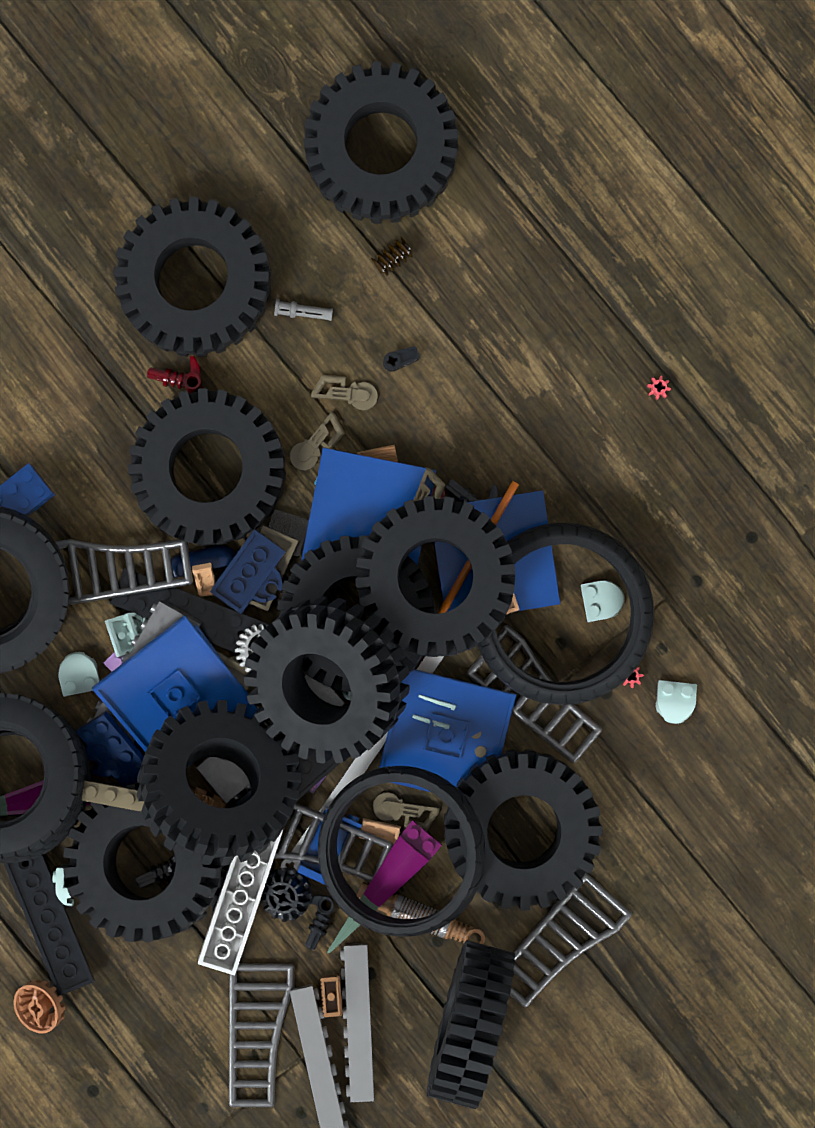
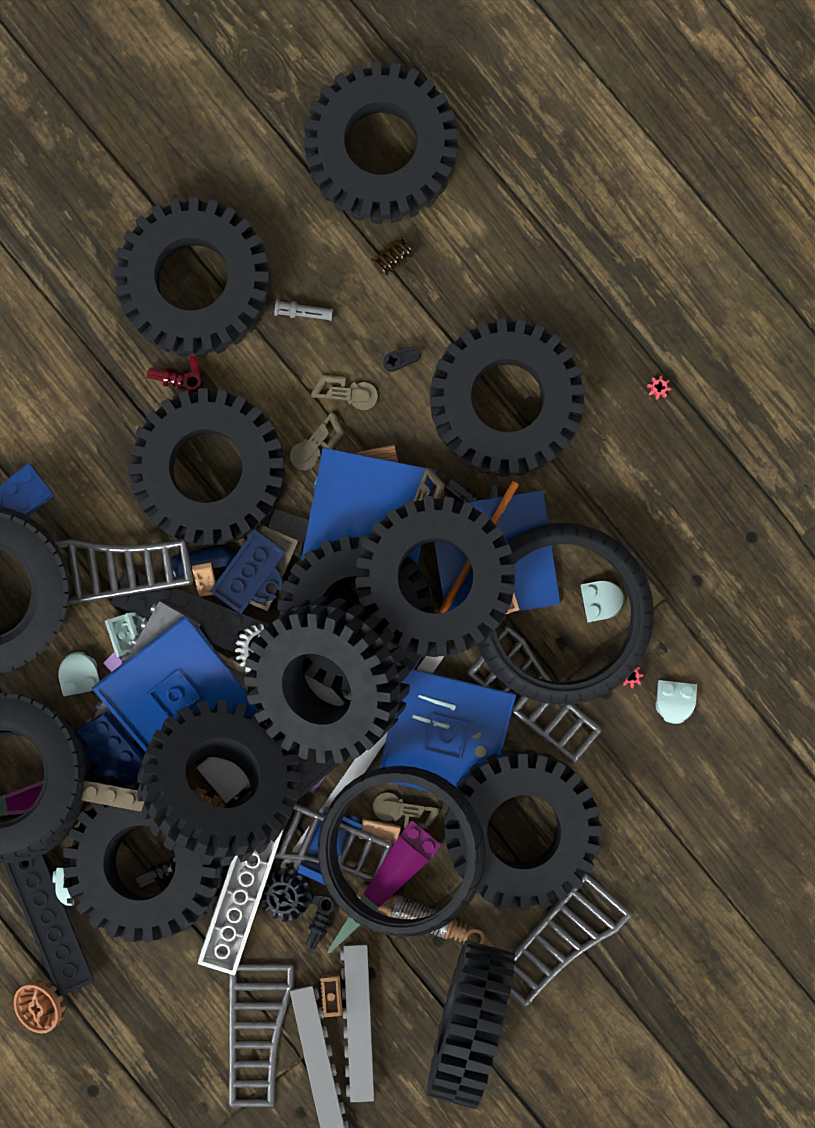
(507, 345): none -> black tyre

